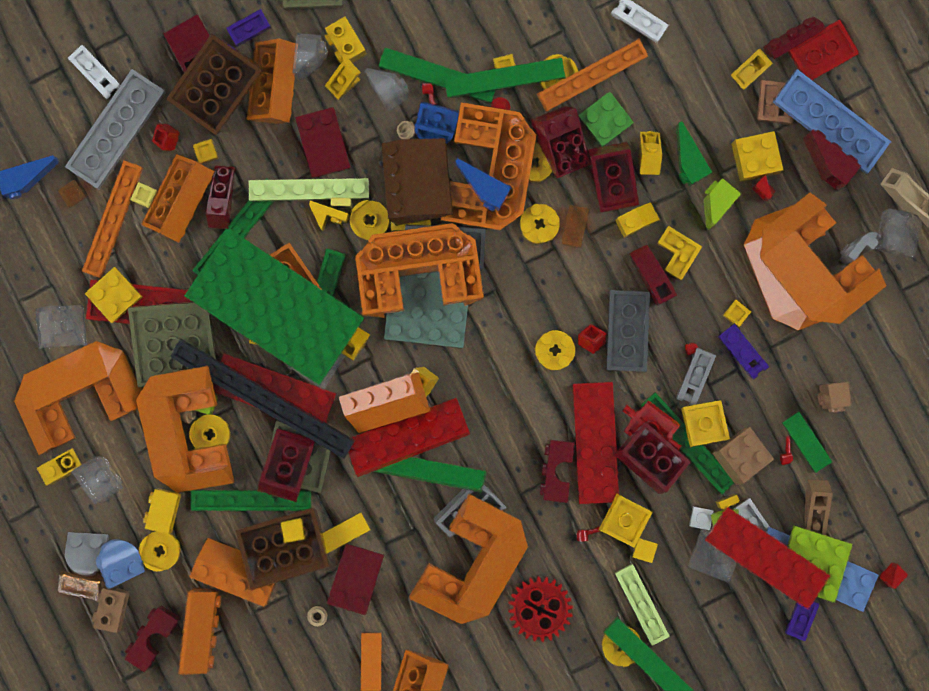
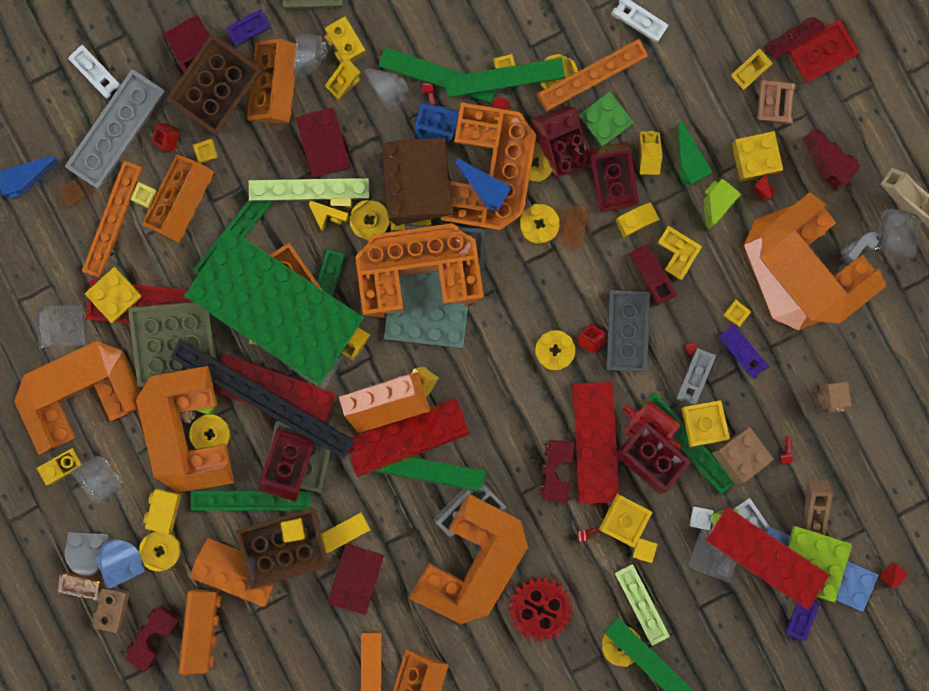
(220, 197): dark red slope -> none
(311, 618): tan plate -> none
(406, 130): tan plate -> none
(727, 501): yellow tile -> none
(806, 442): green tile -> none
(821, 111): medium blue plate -> none

